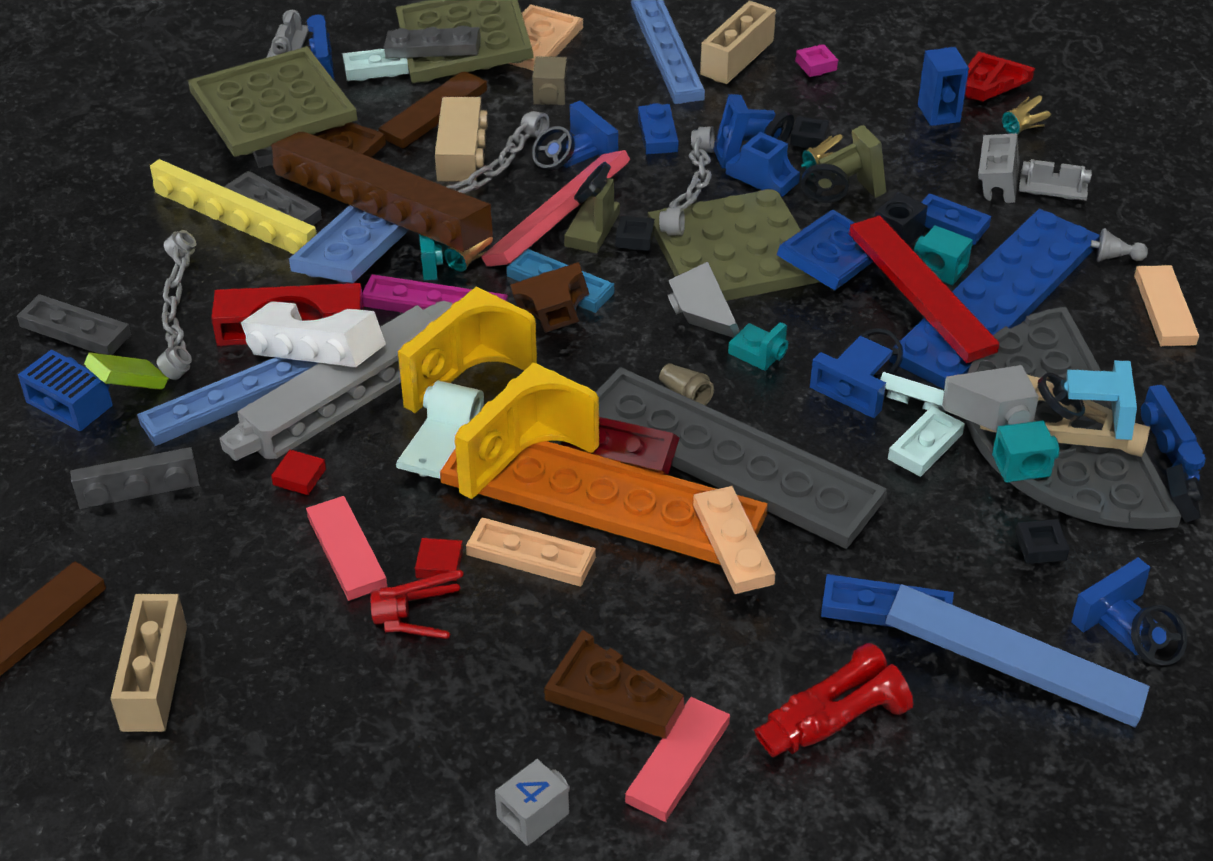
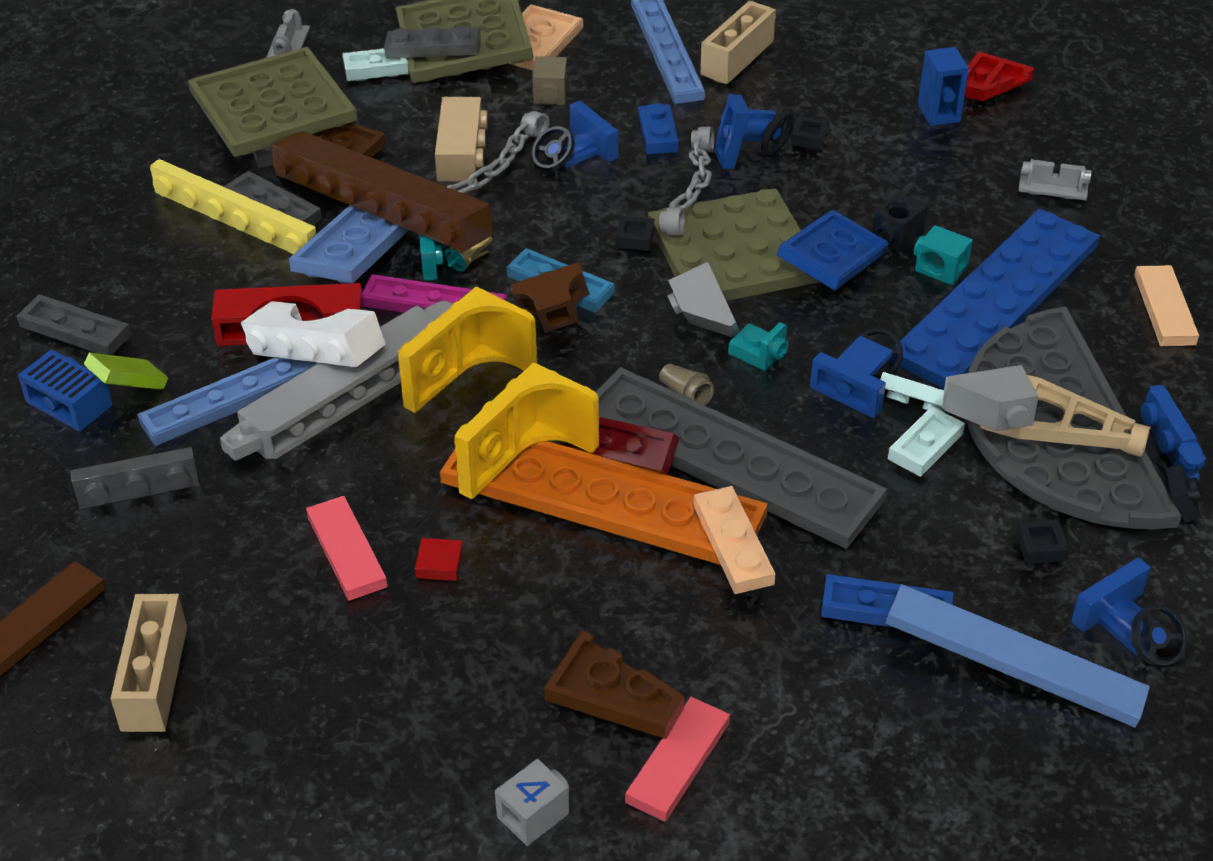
(175, 359): light grey piece -> none
(298, 472): red tile -> none
(320, 42): blue hinge -> none
(391, 603): red plant -> none
(425, 113): reddish brown tile -> none
(447, 410): light aqua door -> none
(531, 551): light nougat tile -> none
(548, 214): coral tile -> none
(596, 214): olive piece -> none
(764, 165): blue brick -> none
(812, 155): pearl gold piece -> none
(816, 60): dark pink plate -> none
(816, 716): red piece -> none
(860, 157): olive piece -> none
(924, 289): red tile -> none
(955, 217): blue plate -> none
(1000, 165): light grey hinge -> none
(1019, 118): pearl gold piece -> none
(1025, 451): teal brick -> none
(1095, 385): medium azure piece -> none
(1111, 247): light grey piece -> none

